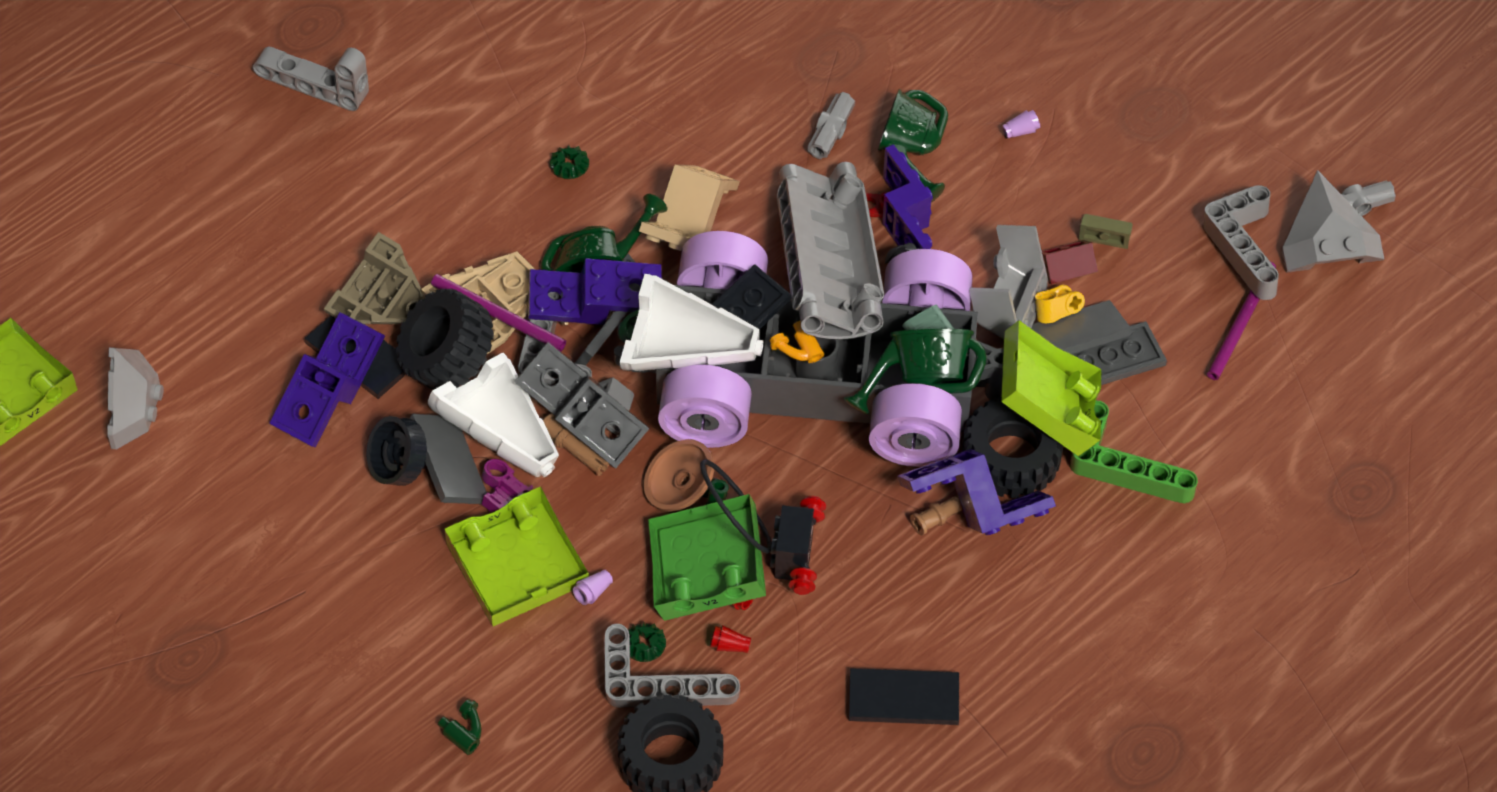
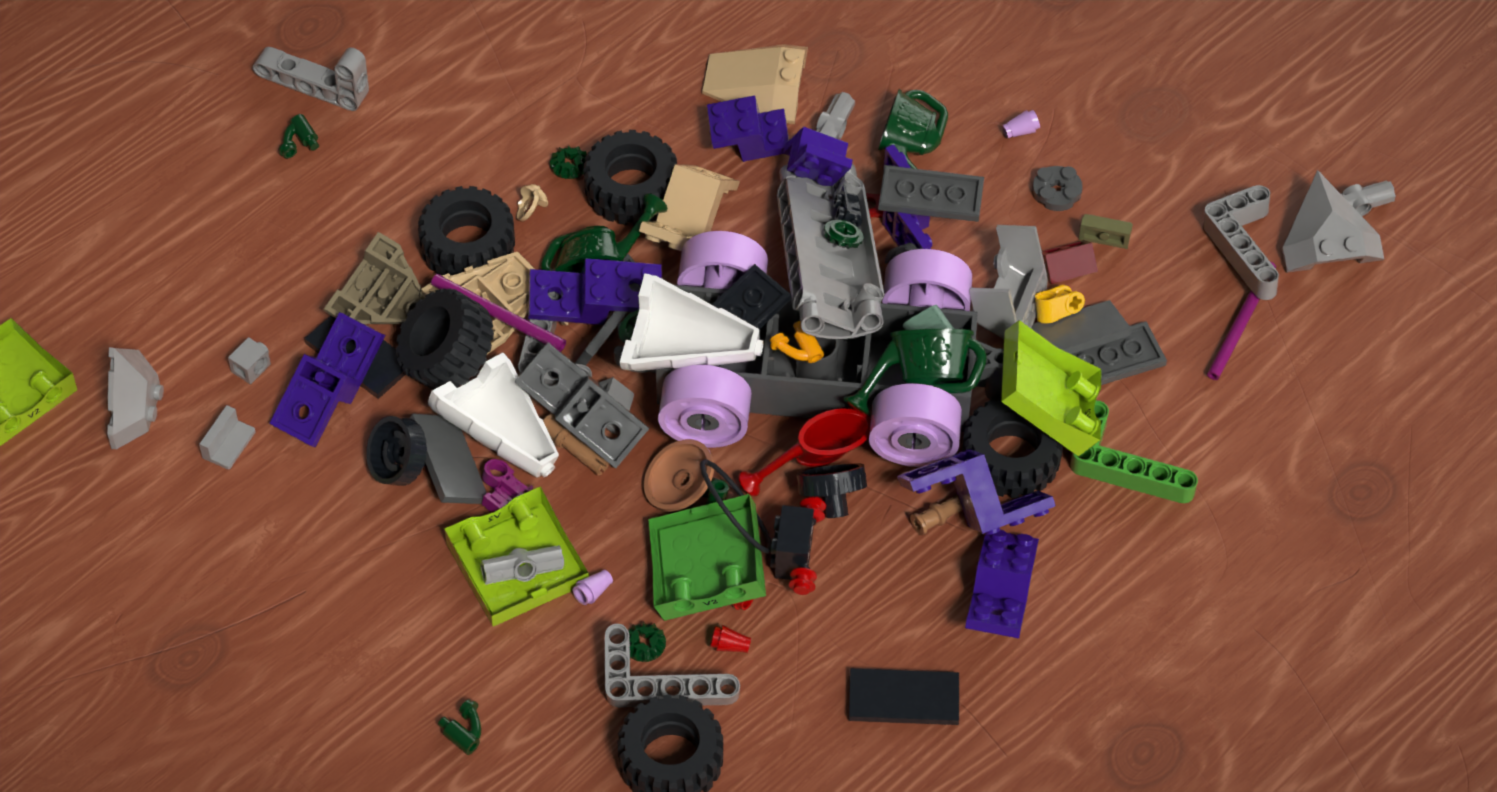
(226, 439): none -> light grey panel
(249, 360): none -> light grey brick
(301, 127): none -> dark green plant
(461, 209): none -> black tyre
(508, 568): none -> light grey piece
(530, 194): none -> tan piece
(621, 153): none -> black tyre
(742, 124): none -> dark purple bracket
(766, 72): none -> tan wedge
(817, 156): none -> dark purple bracket
(819, 443): none -> red piece
(832, 484): none -> black piece
(847, 207): none -> black hinge
(851, 236): none -> dark green gear
(931, 193): none -> dark grey tile
(1002, 584): none -> dark purple bracket
(1057, 176): none -> dark grey plate

